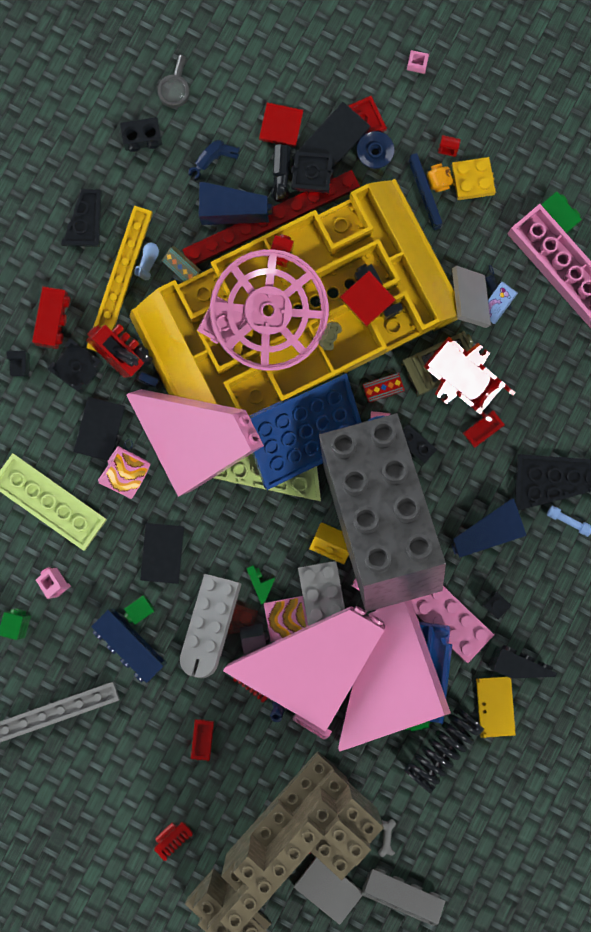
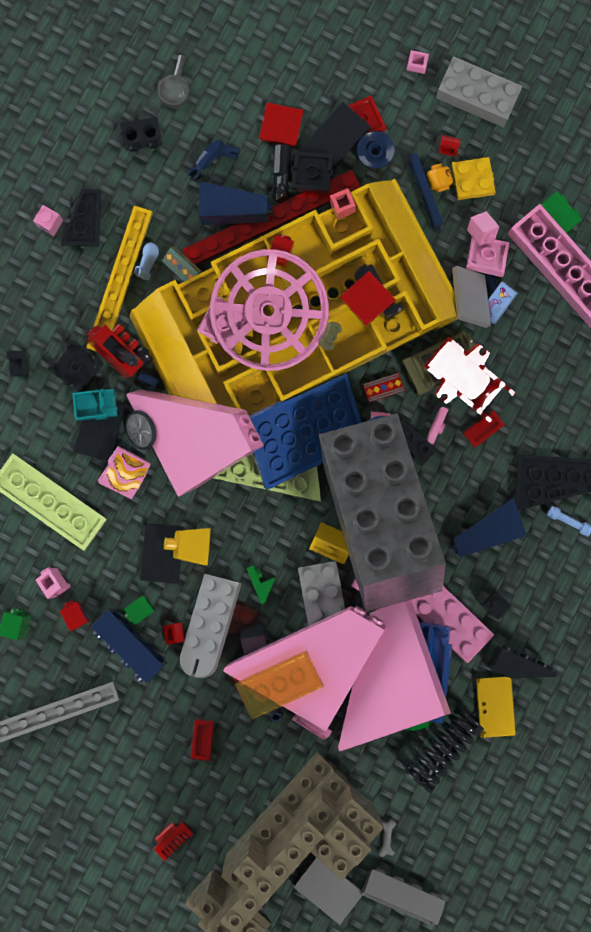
(48, 220): none -> bright pink brick
(51, 318): red brick -> none
(74, 615): none -> red brick
(95, 404): none -> teal piece
(140, 430): none -> flat silver wheel
(174, 633): none -> red brick
(190, 545): none -> yellow torso
(279, 684): none -> clear yellow tile
(285, 617): slope -> none
(342, 203): none -> coral brick
(437, 426): none -> bright pink plate
(478, 91): none -> light grey brick
(483, 228): none -> bright pink brick
(488, 258): none -> bright pink tile

